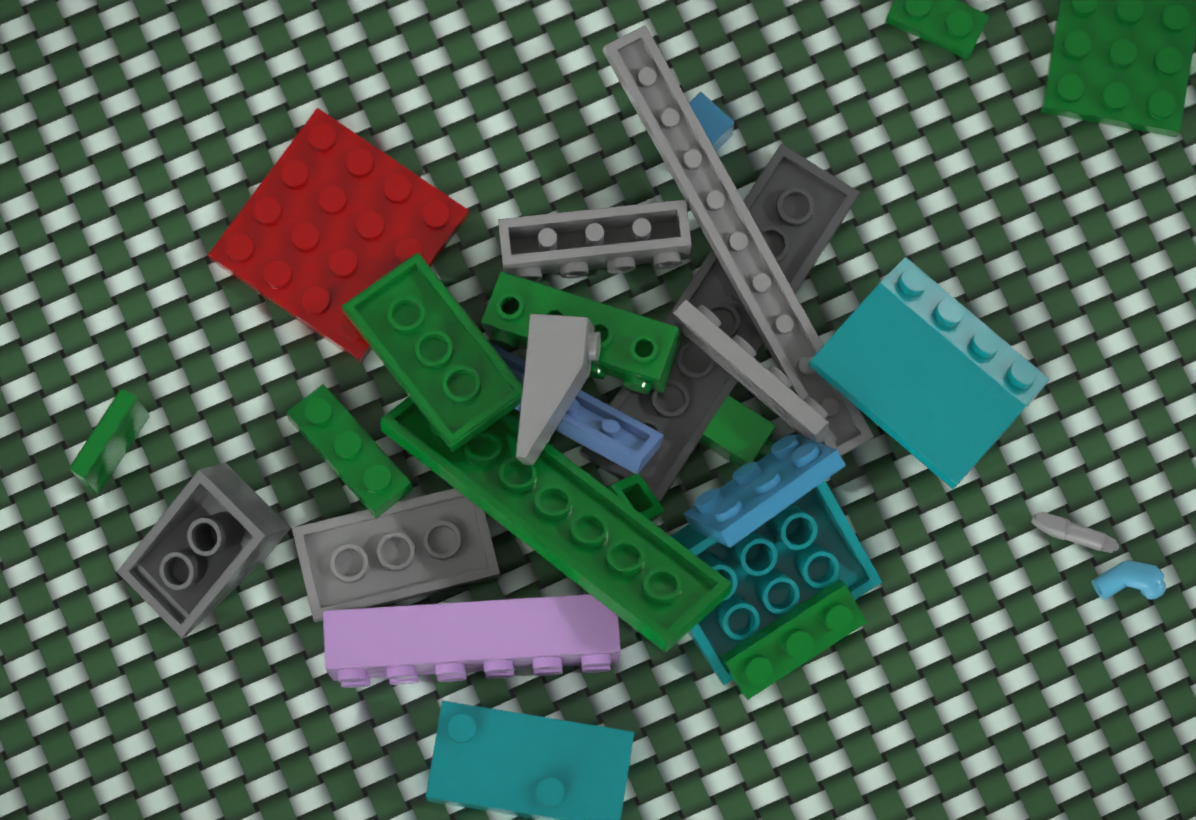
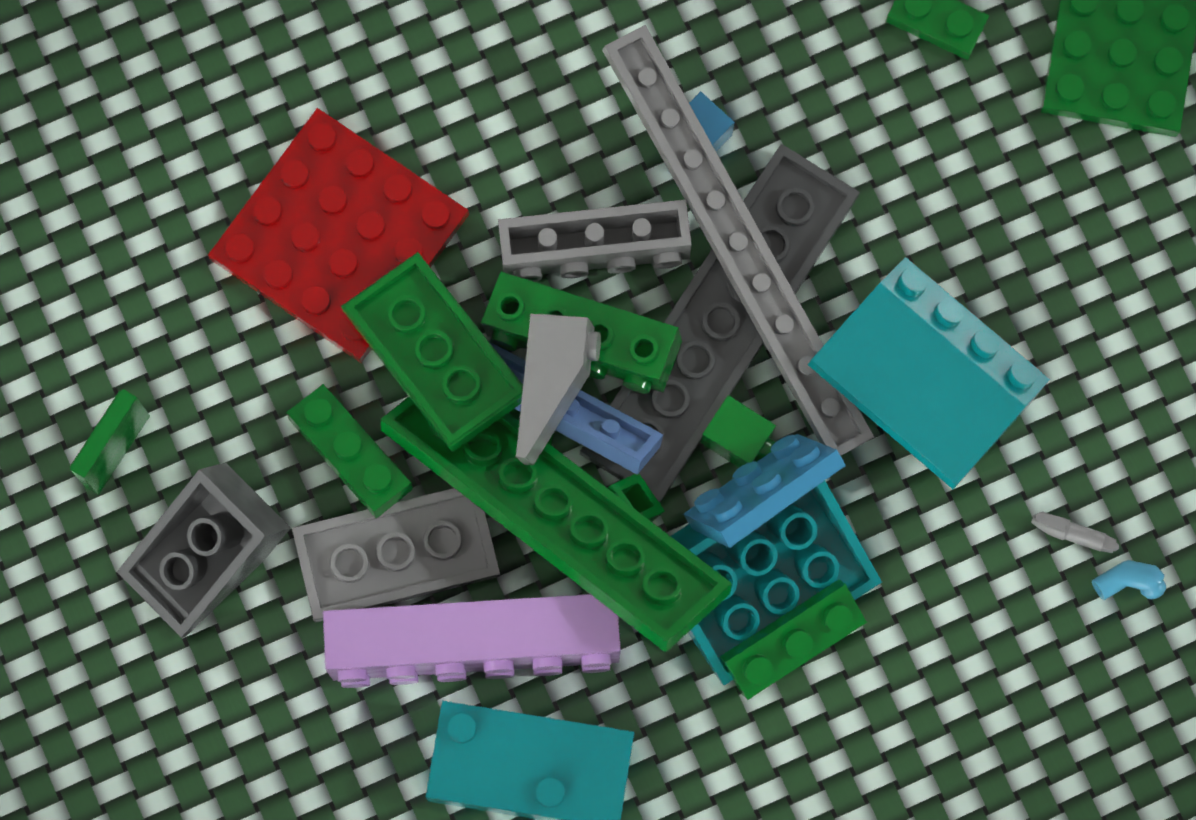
(738, 360): light grey plate -> none

